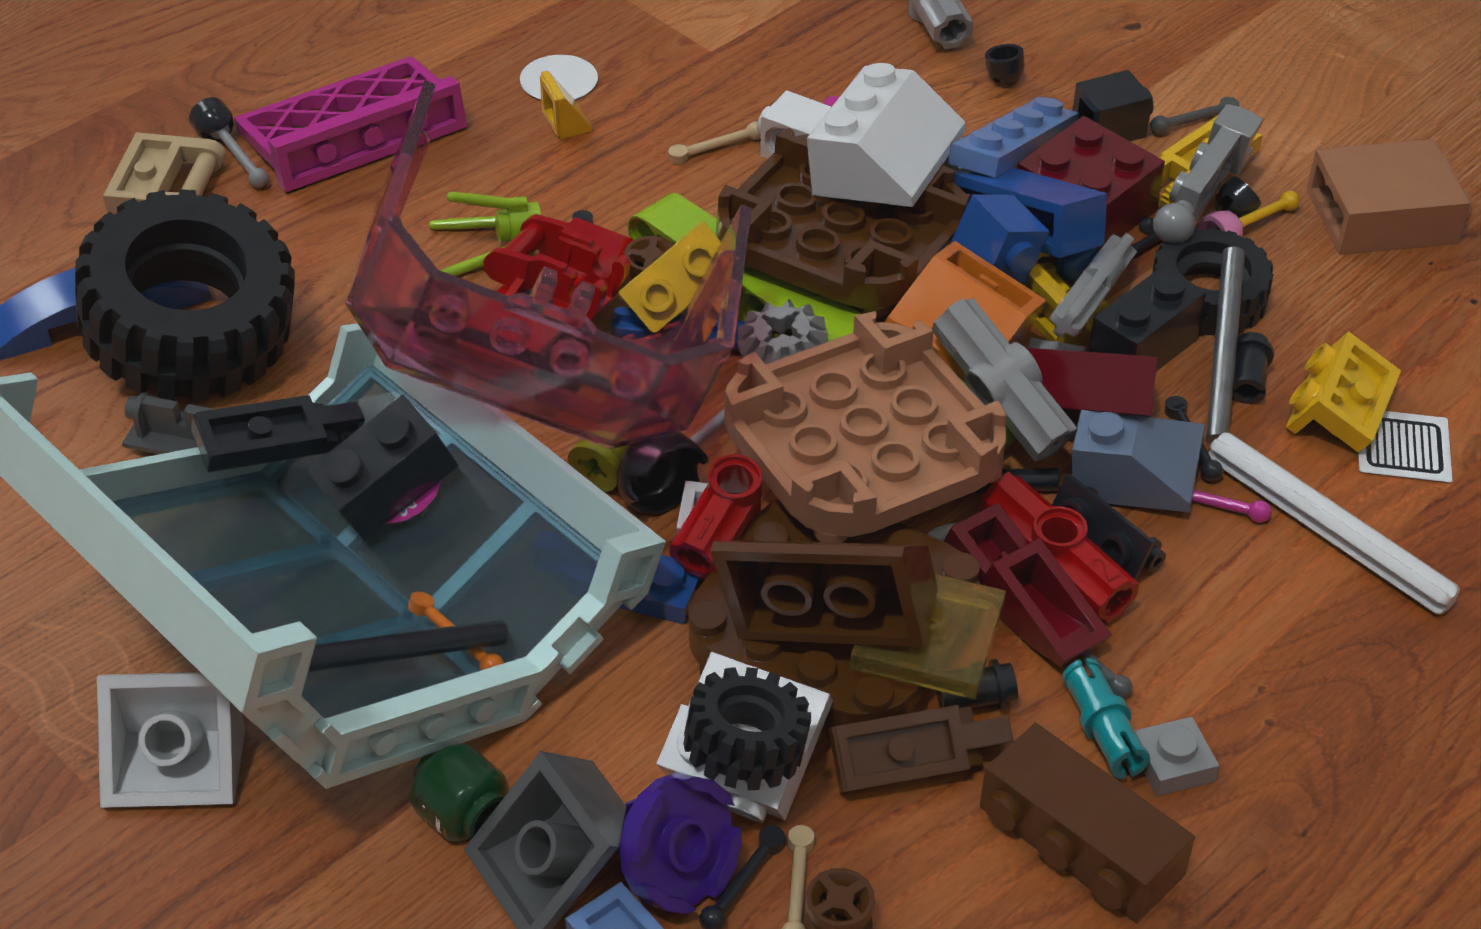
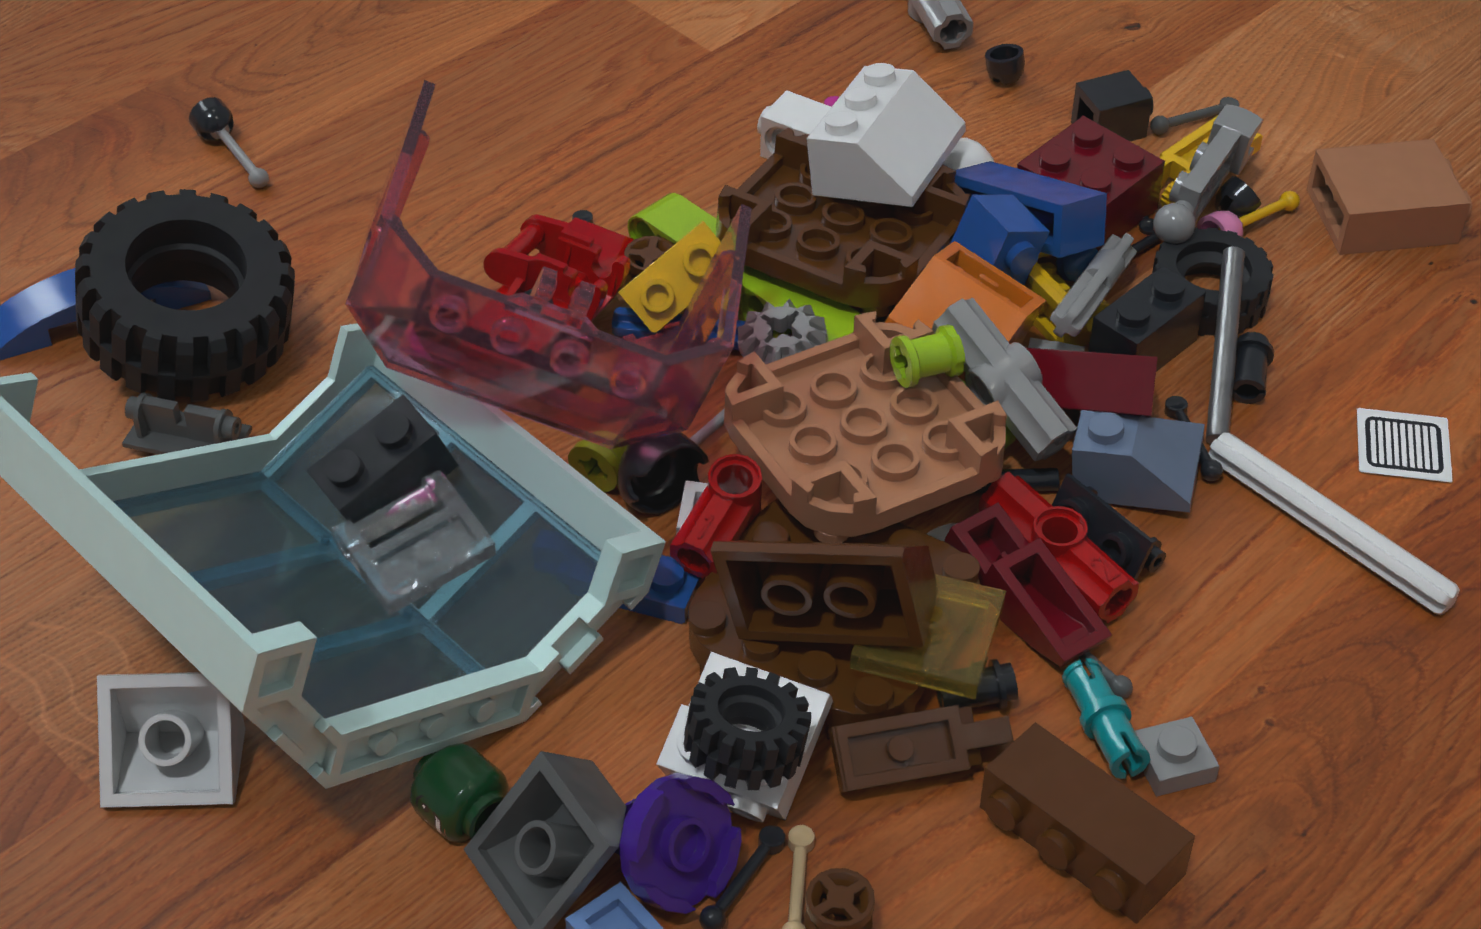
(154, 163): tan plate -> none
(272, 431): black hinge -> none
(349, 139): dark pink fence -> none
(408, 645): black bar -> none
(420, 555): none -> clear plate
(423, 605): orange hinge -> none
(505, 221): lime plant -> none
(561, 109): yellow slope -> none
(570, 71): white sticker -> none
(680, 153): tan hinge -> none
(927, 356): none -> lime bush
(1012, 137): medium blue plate -> none
(1258, 511): dark pink hinge -> none
(1344, 391): yellow bracket -> none

